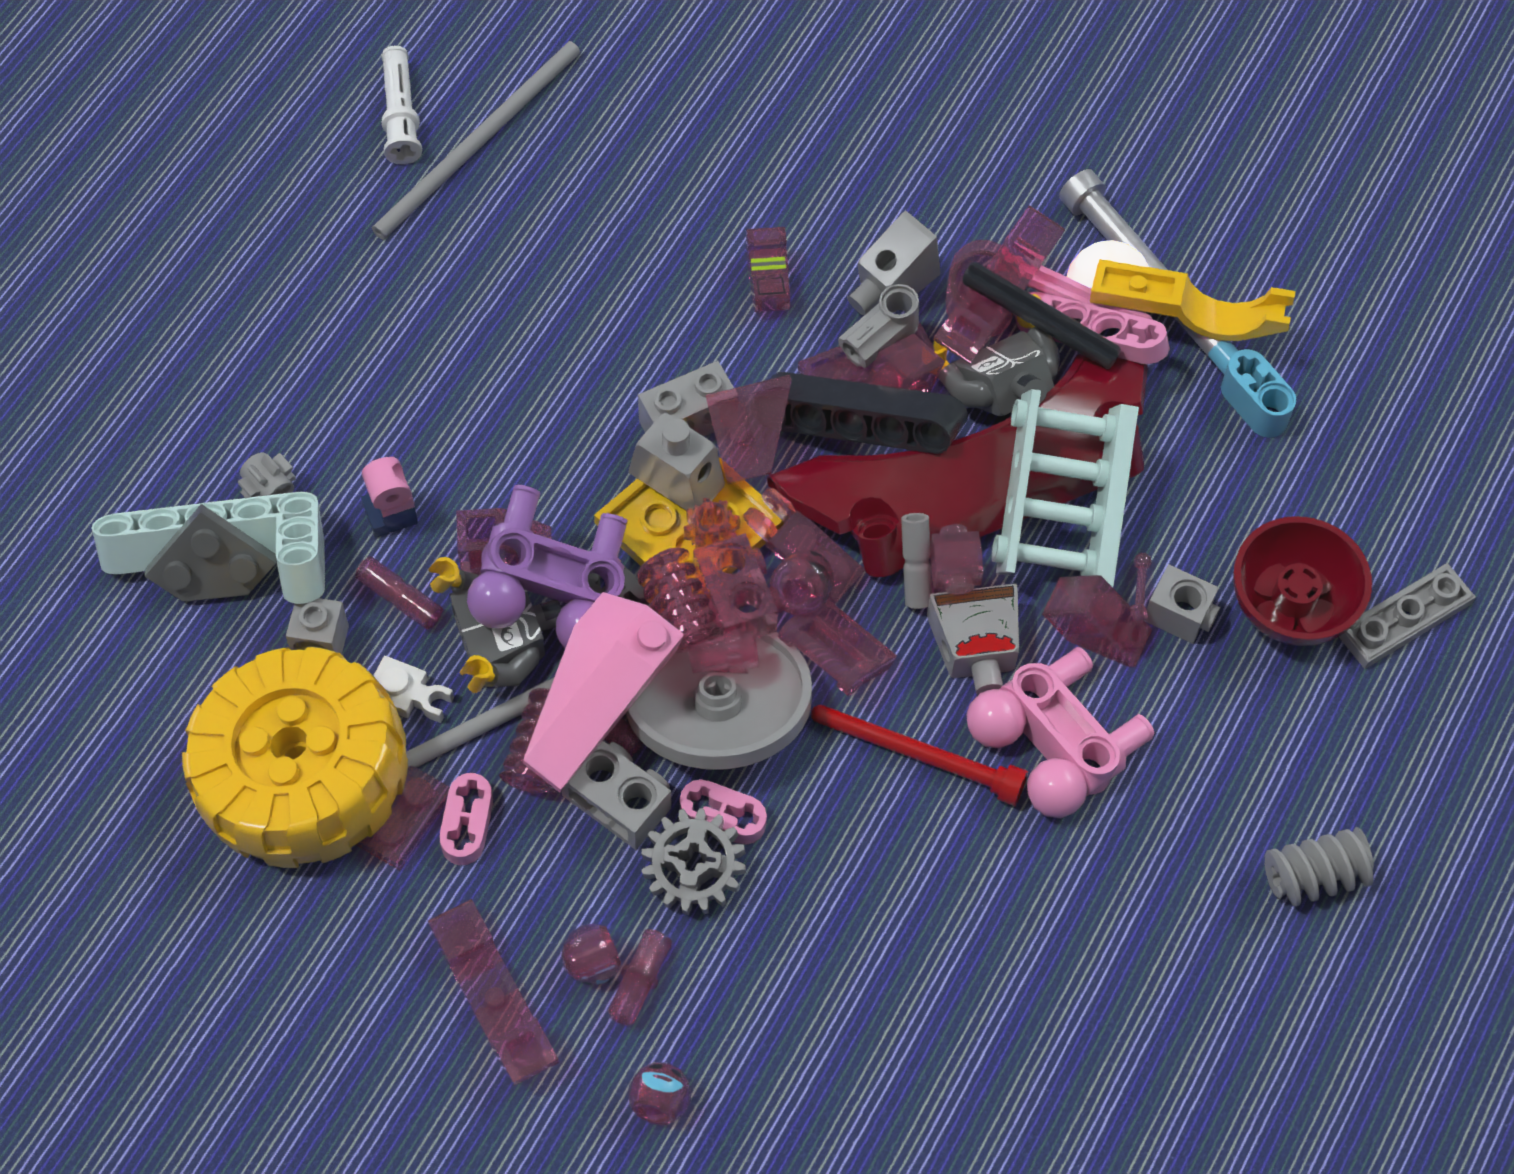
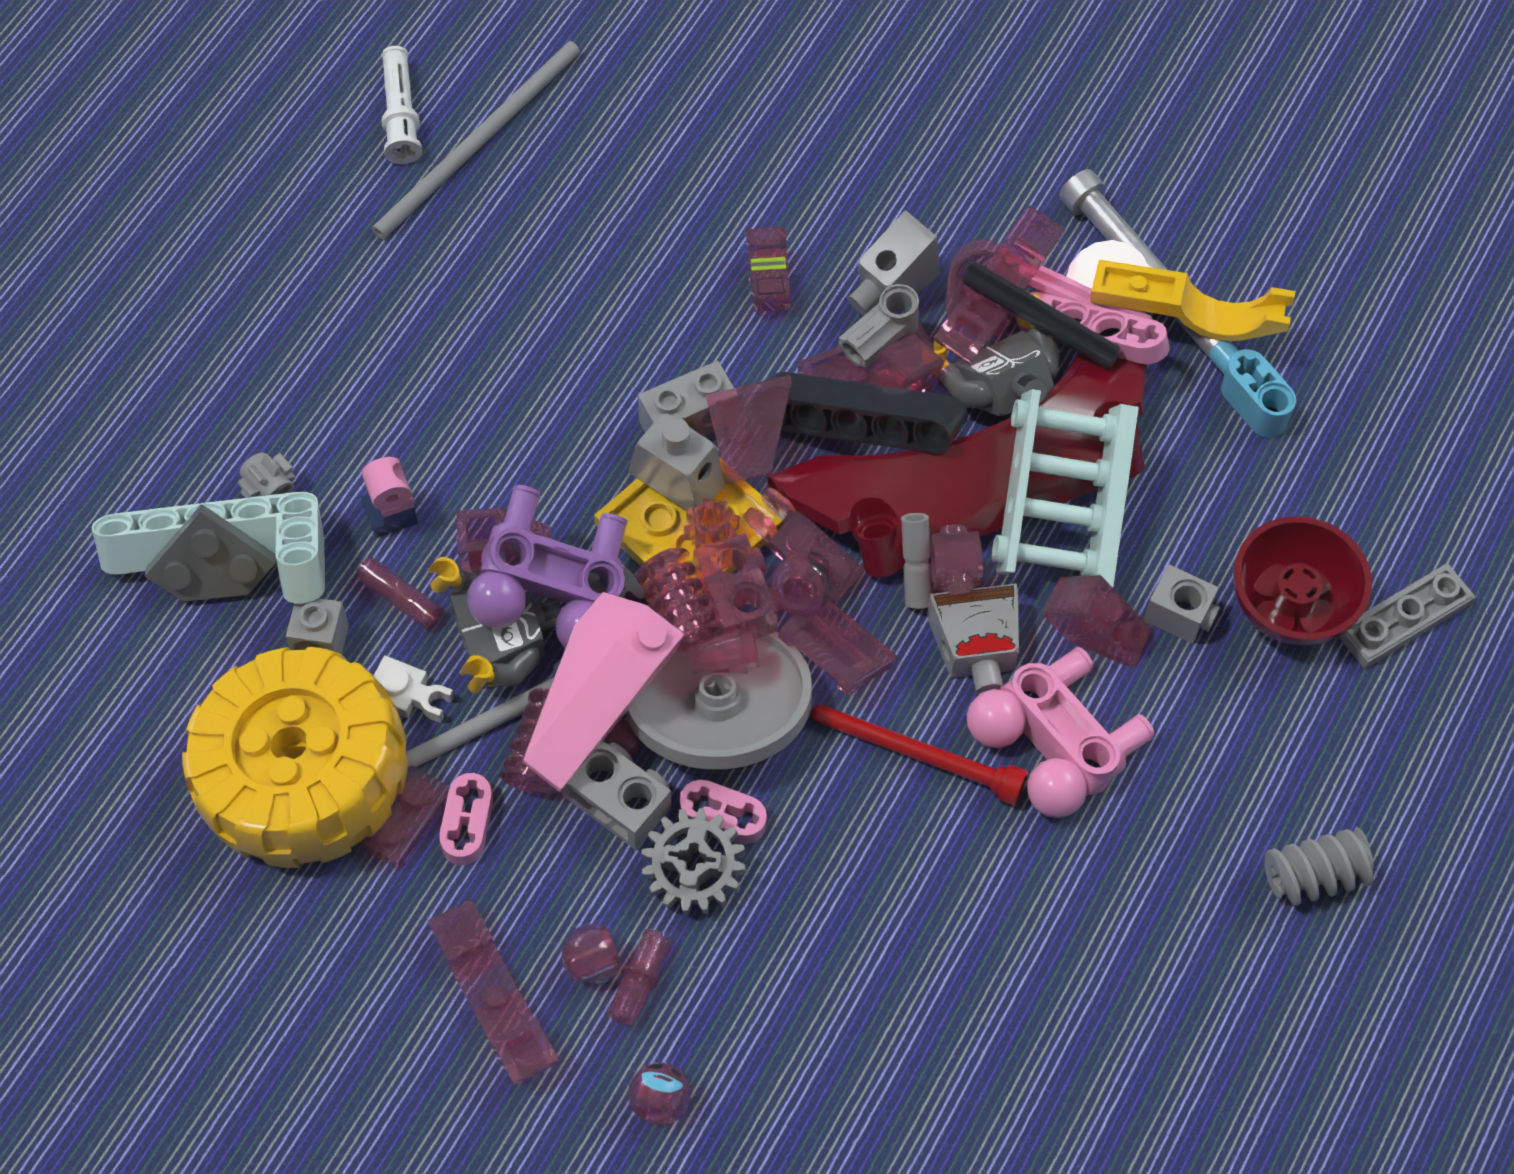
(1142, 562): clear pink hinge -> none

